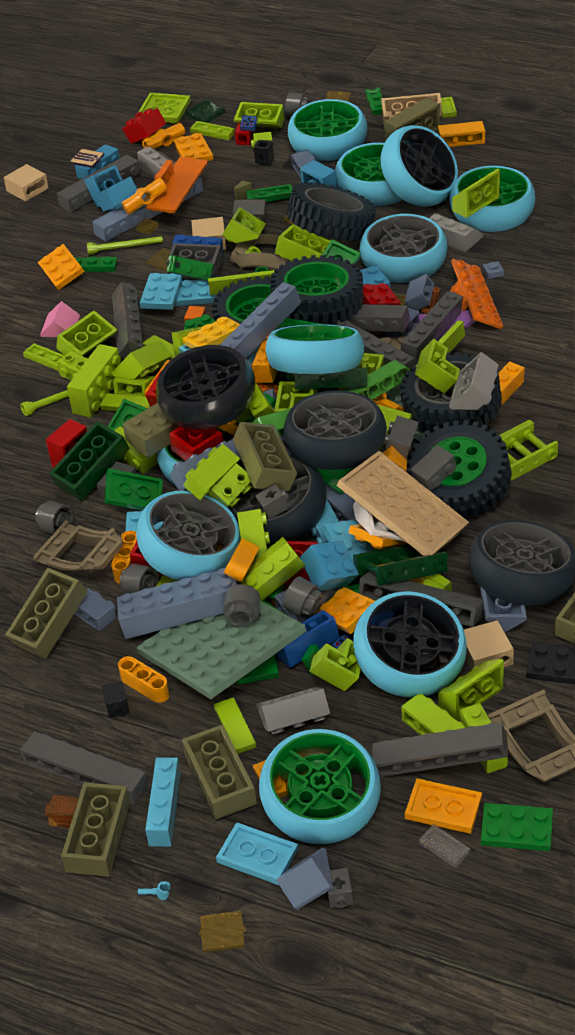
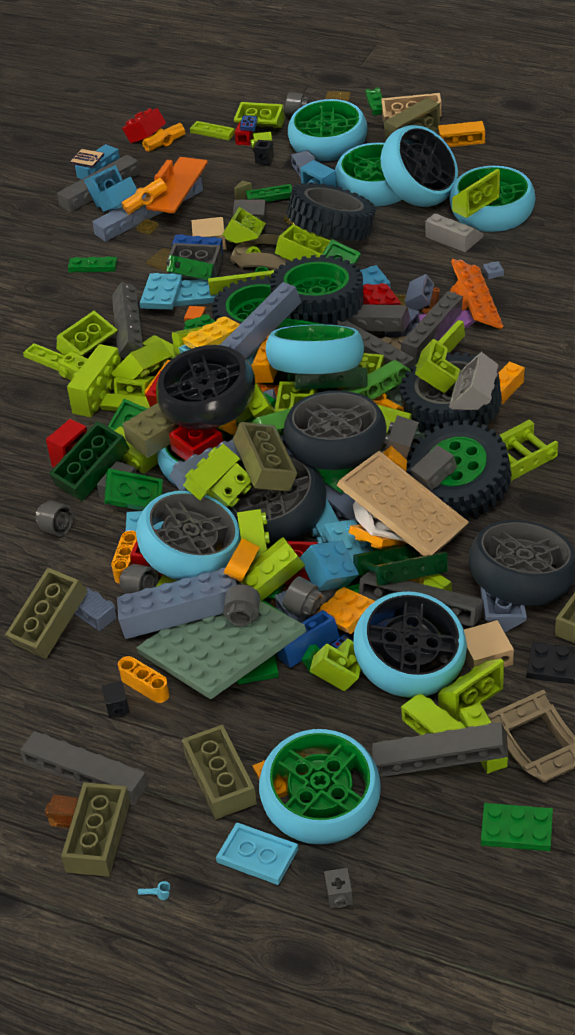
(26, 182): tan piece -> none
(29, 407): lime piece -> none
(59, 320): bright pink slope -> none
(61, 266): light orange plate -> none
(93, 248): lime piece -> none
(105, 543): dark tan wedge -> none
(151, 160): light grey slope -> none
(163, 802): medium azure brick -> none
(170, 105): lime plate -> none
(193, 147): light orange plate -> none
(205, 111): clear green tile -> none
(222, 931): clear yellow piece -> none
(235, 725): lime tile -> none
(272, 501): dark grey brick -> none
(293, 709): light grey slope -> none
(307, 879): sand blue slope -> none
(404, 247): wheel -> none
(443, 806): light orange plate -> none
(444, 846): clear tile -> none
(448, 107): lime tile -> none

